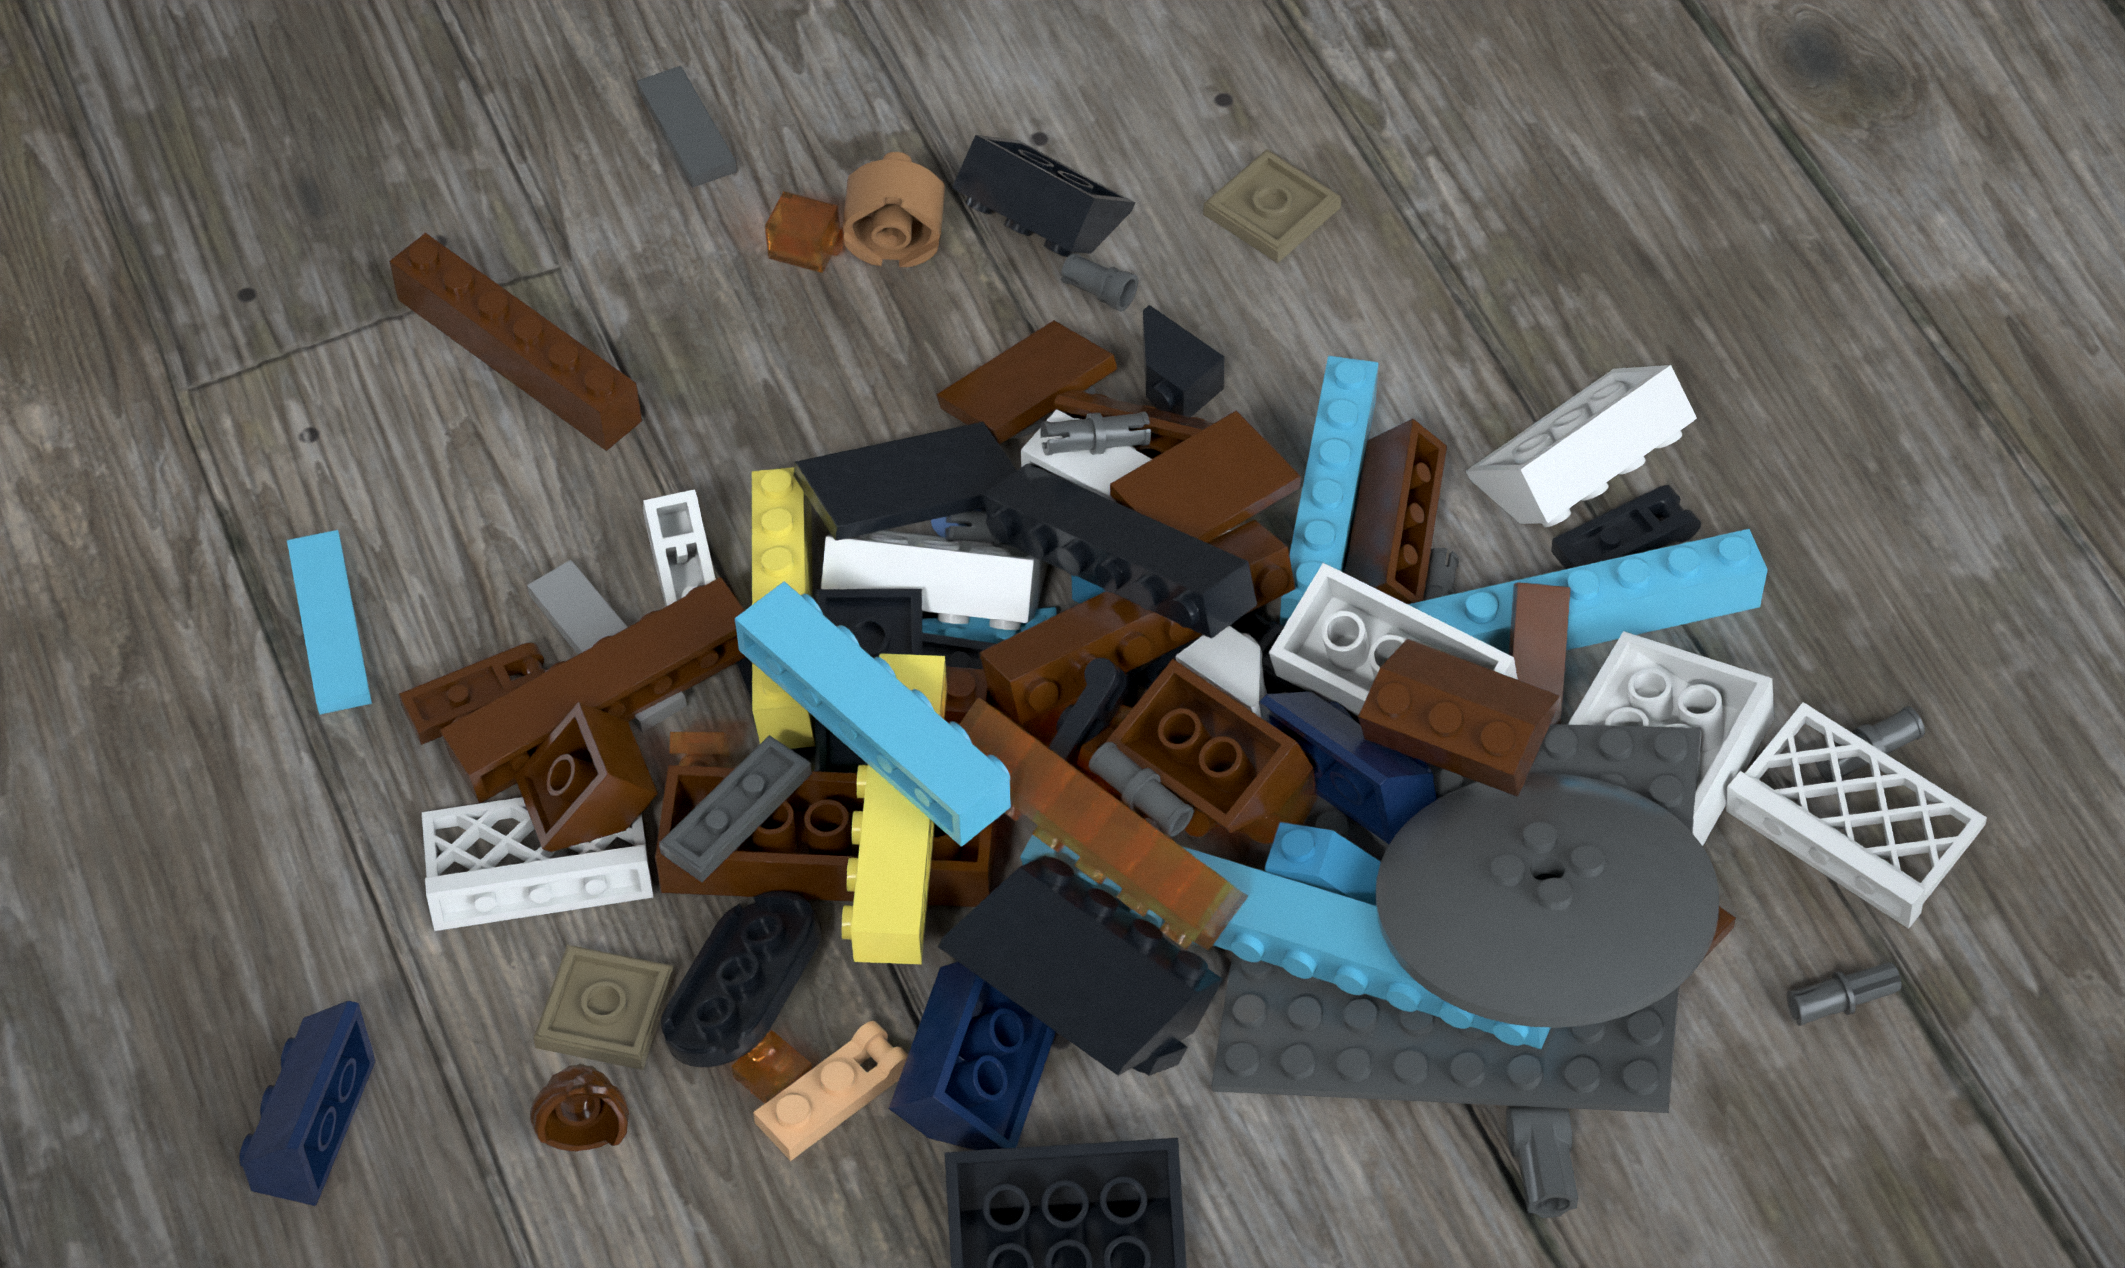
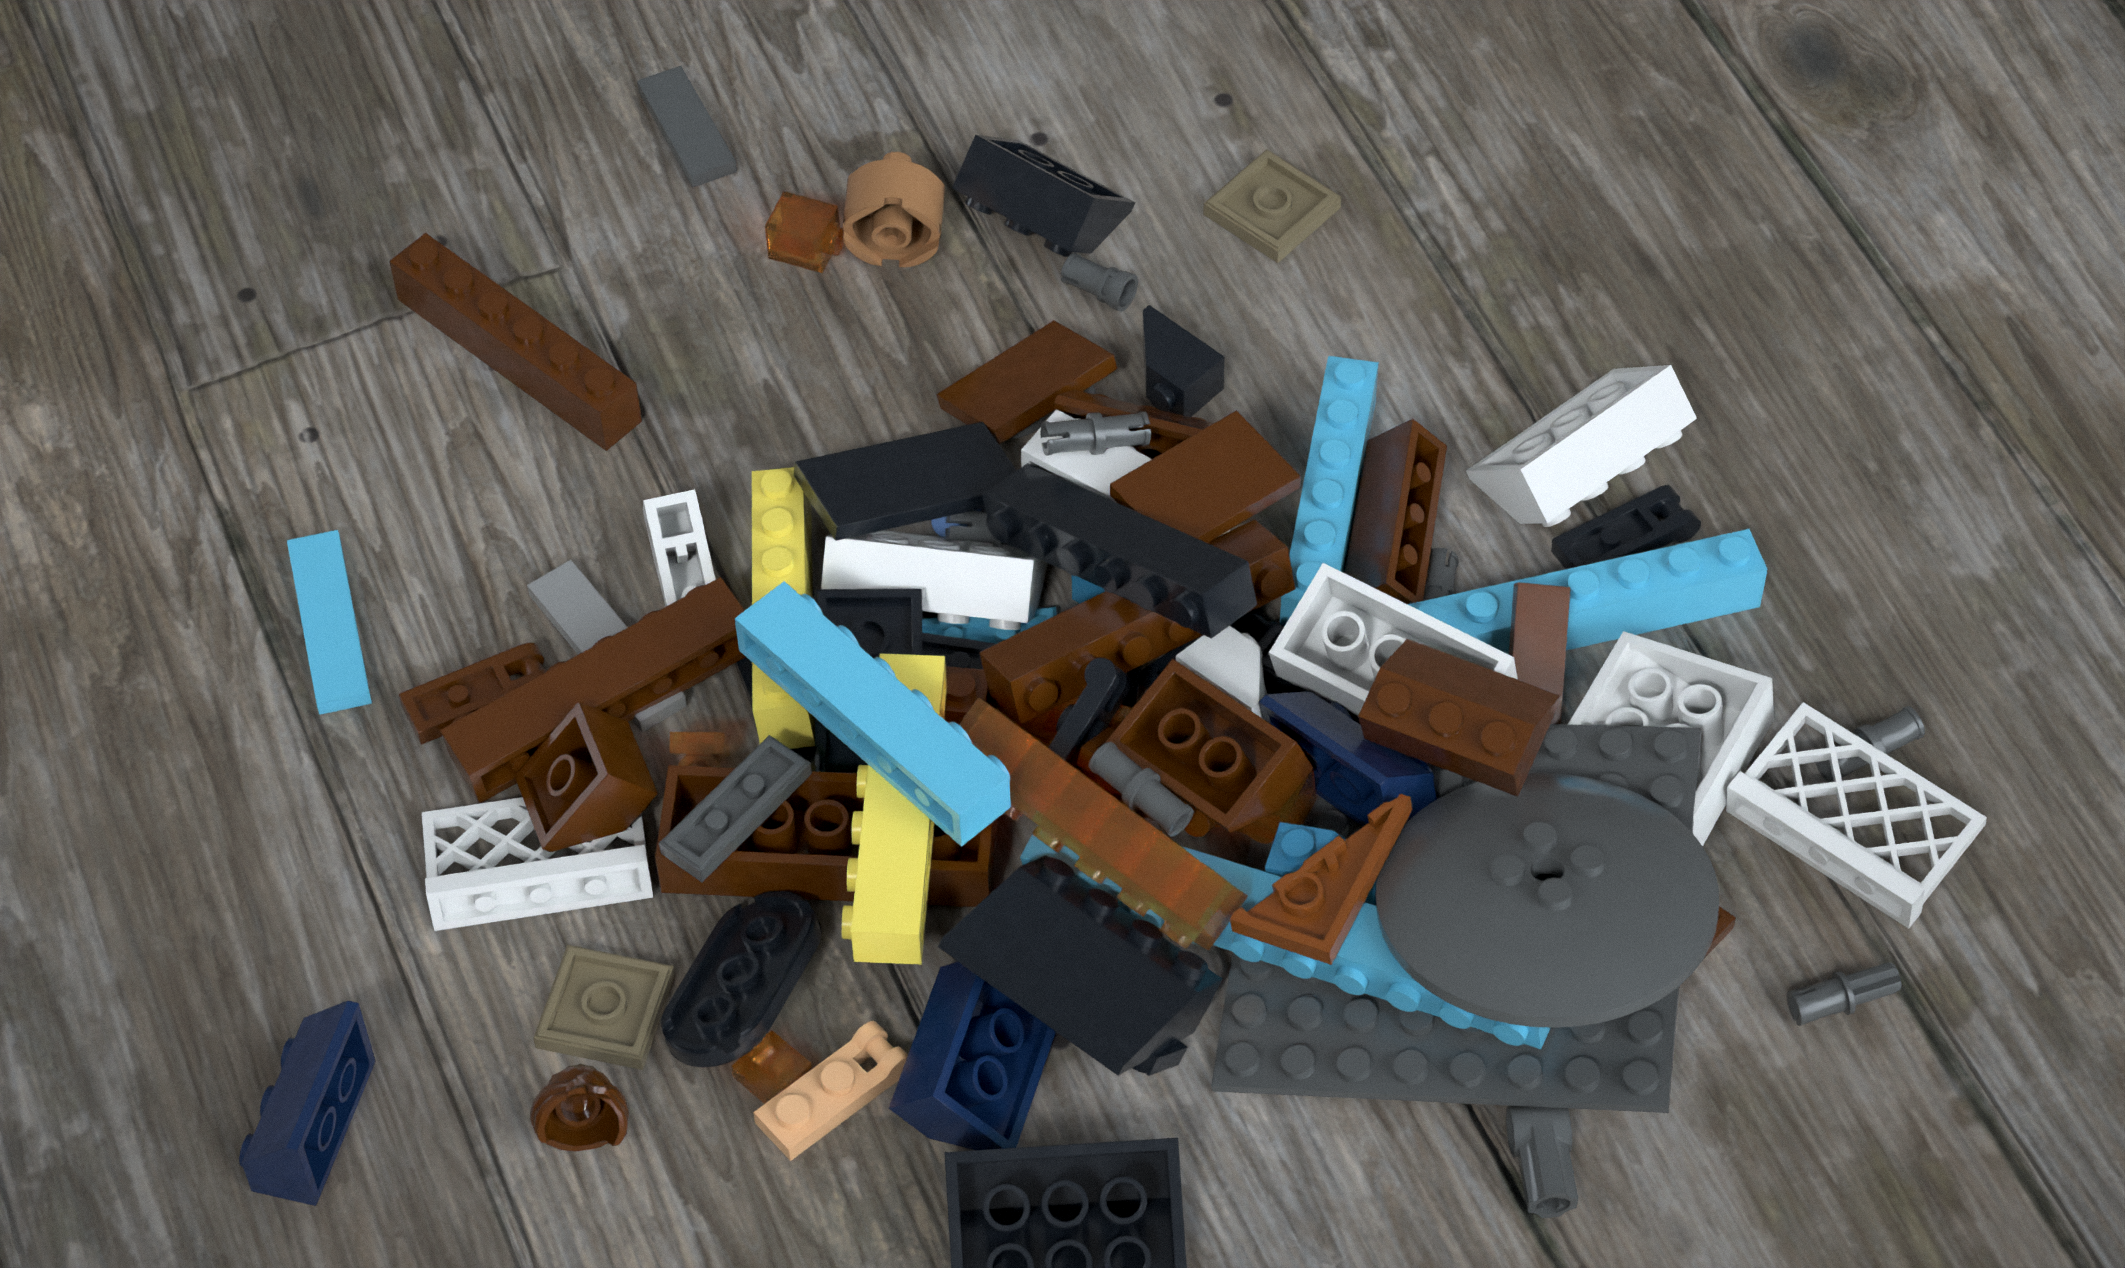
(1321, 900): none -> dark orange wing

